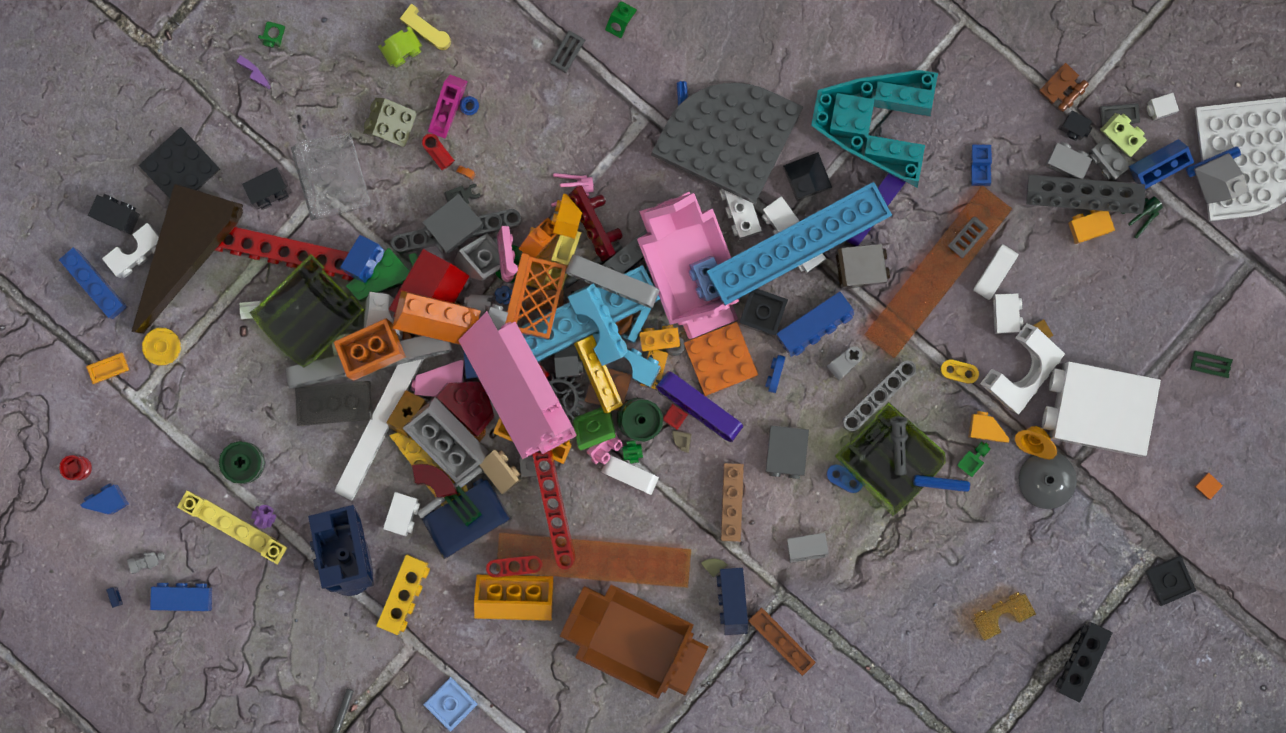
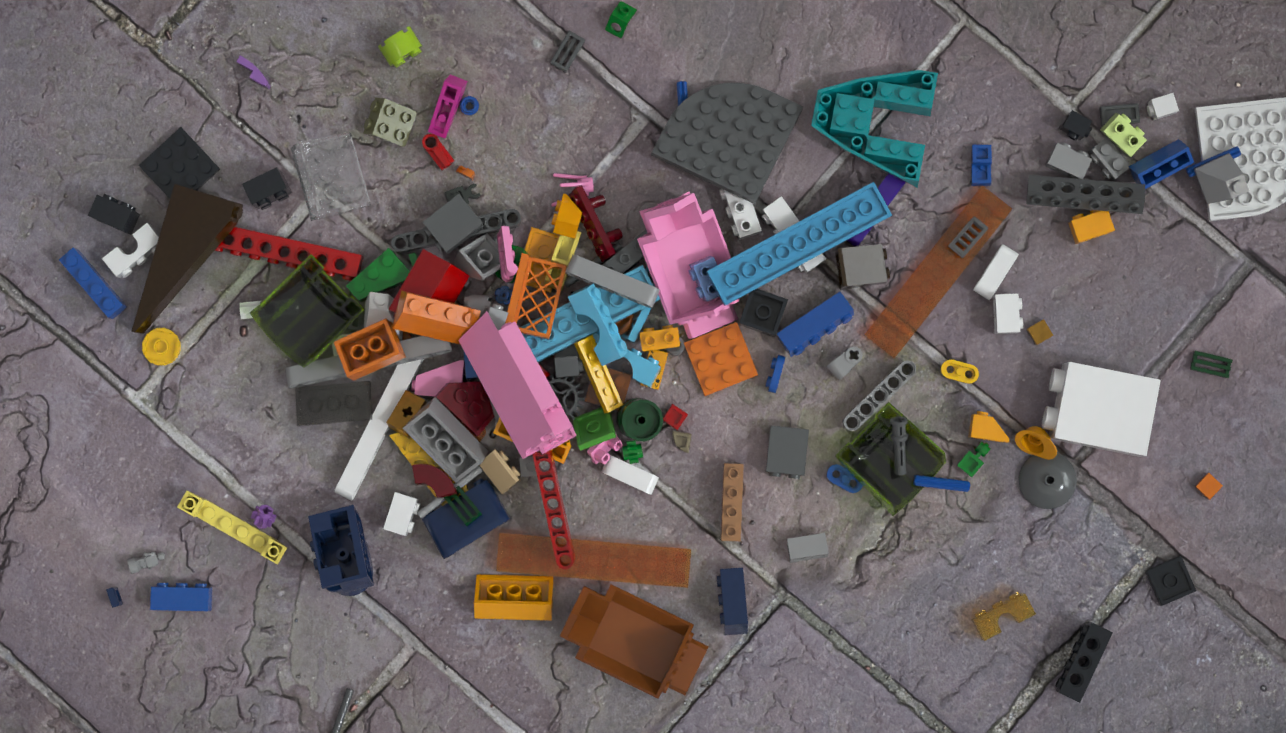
(75, 467): red wheel -> none
(107, 368): light orange tile -> none
(107, 501): blue slope -> none
(230, 462): dark green wheel -> none
(267, 40): green bracket -> none
(362, 259): blue brick -> none
(386, 620): yellow brick -> none
(437, 38): light yellow leg -> none
(450, 704): light blue tile -> none
(523, 562): red beam -> none
(538, 239): orange slope -> none
(539, 298): nougat plate -> none
(699, 406): dark purple beam -> none
(713, 566): olive tile -> none
(781, 641): dark orange plate -> none
(807, 176): black slope -> none
(1044, 357): white arch -> none
(1059, 82): dark orange plate -> none
(1151, 208): dark green plant -> none

